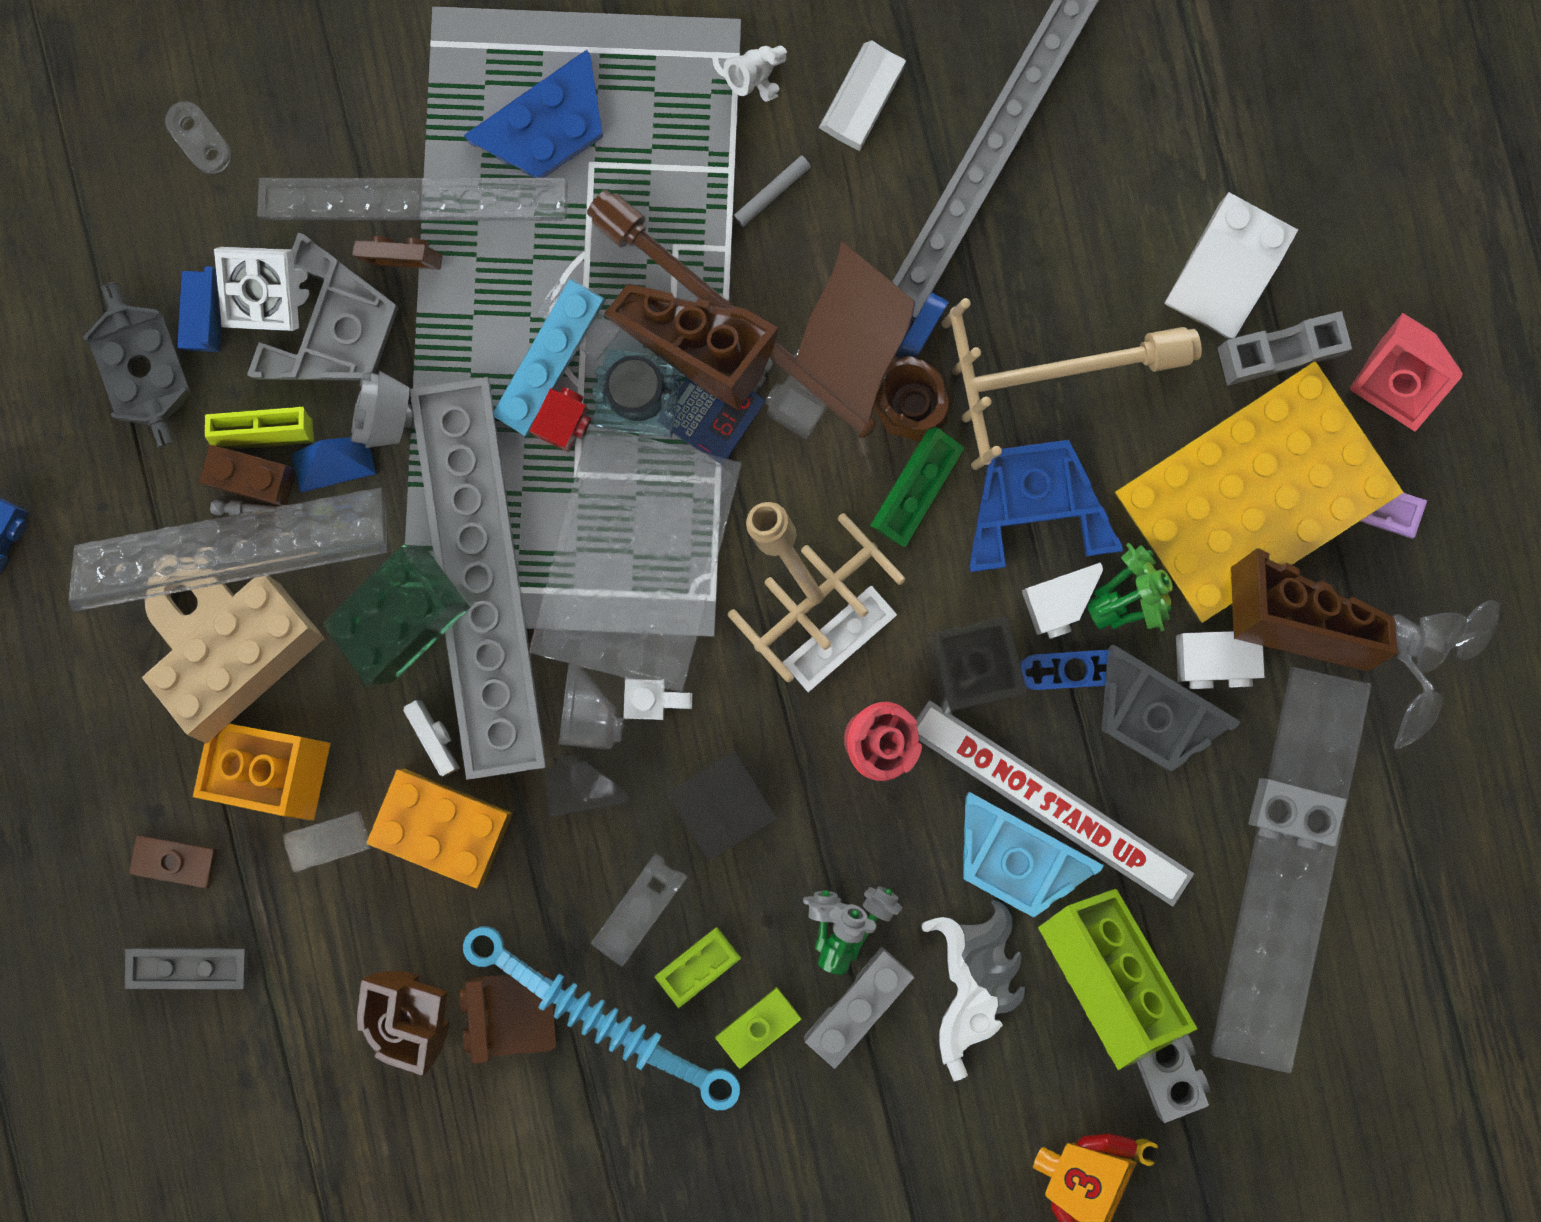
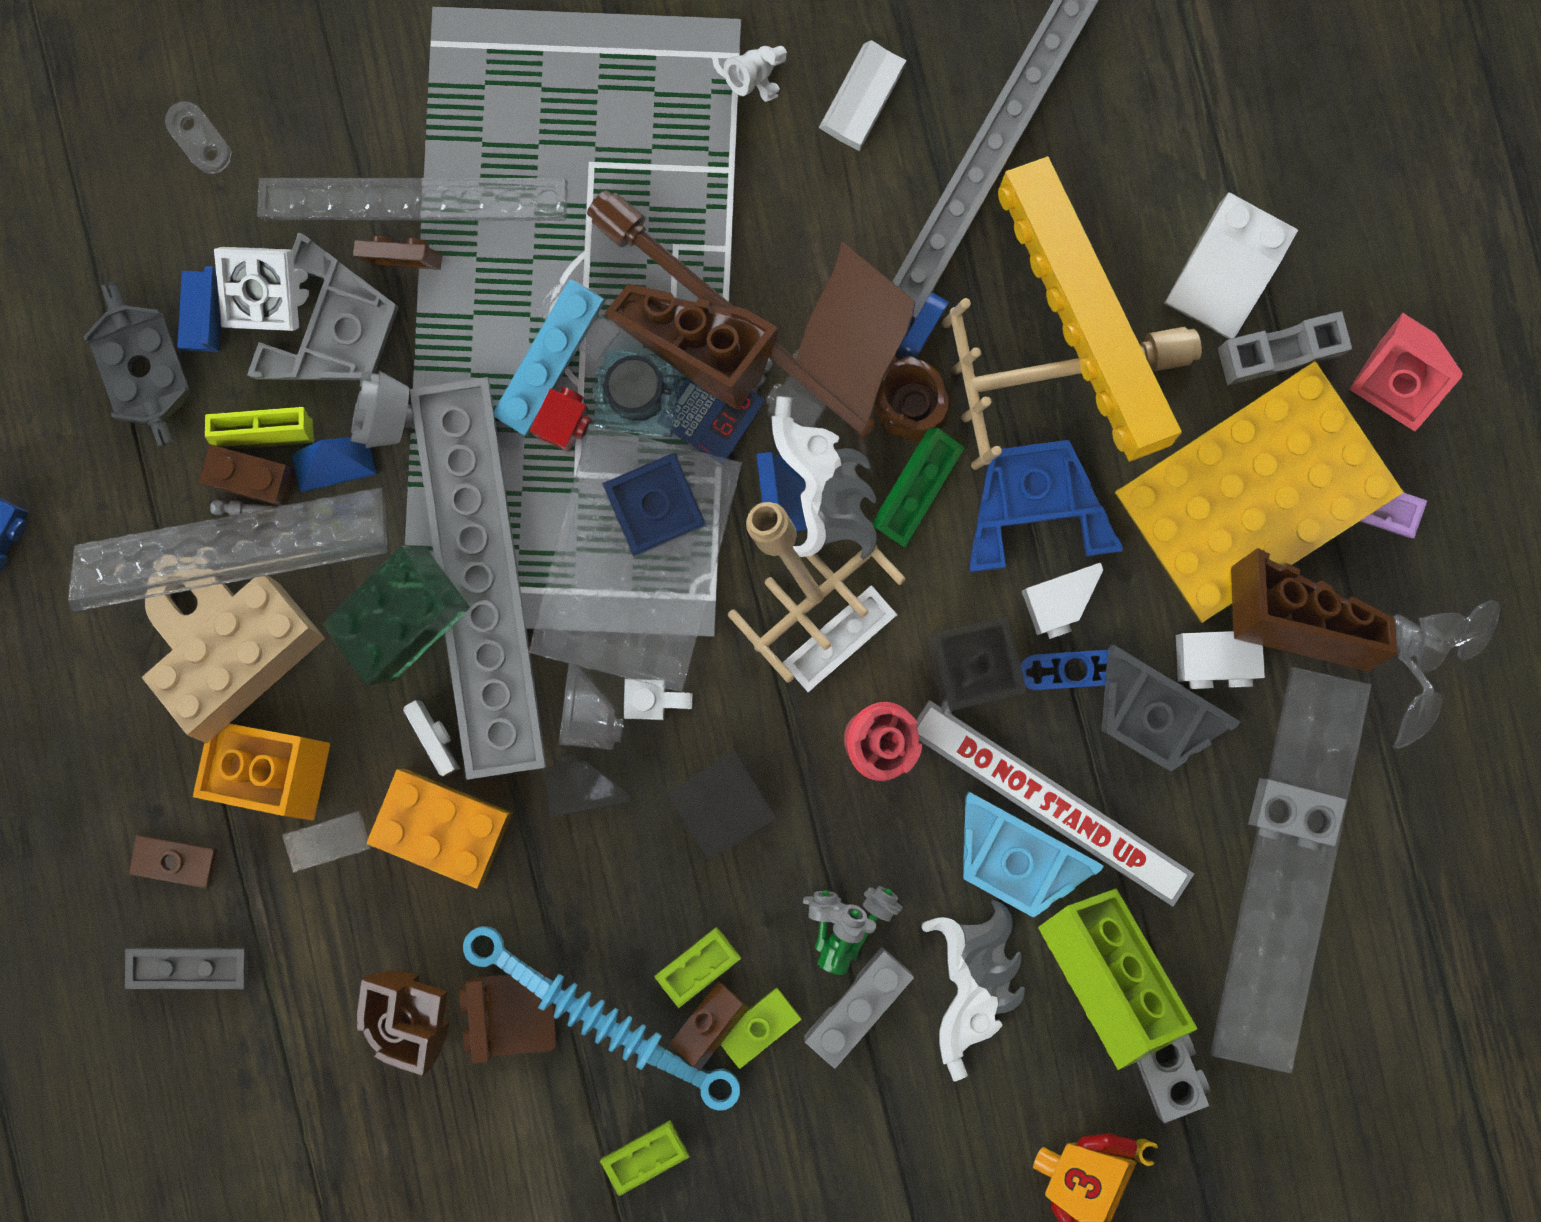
(546, 122): blue wing -> none
(637, 911): clear plate -> none
(644, 1158): none -> lime plate
(654, 504): none -> dark blue tile
(709, 1025): none -> reddish brown plate
(772, 191): light grey piece -> none
(782, 486): none -> blue panel
(832, 485): none -> piece
(1088, 310): none -> yellow brick
(1152, 586): plant -> none

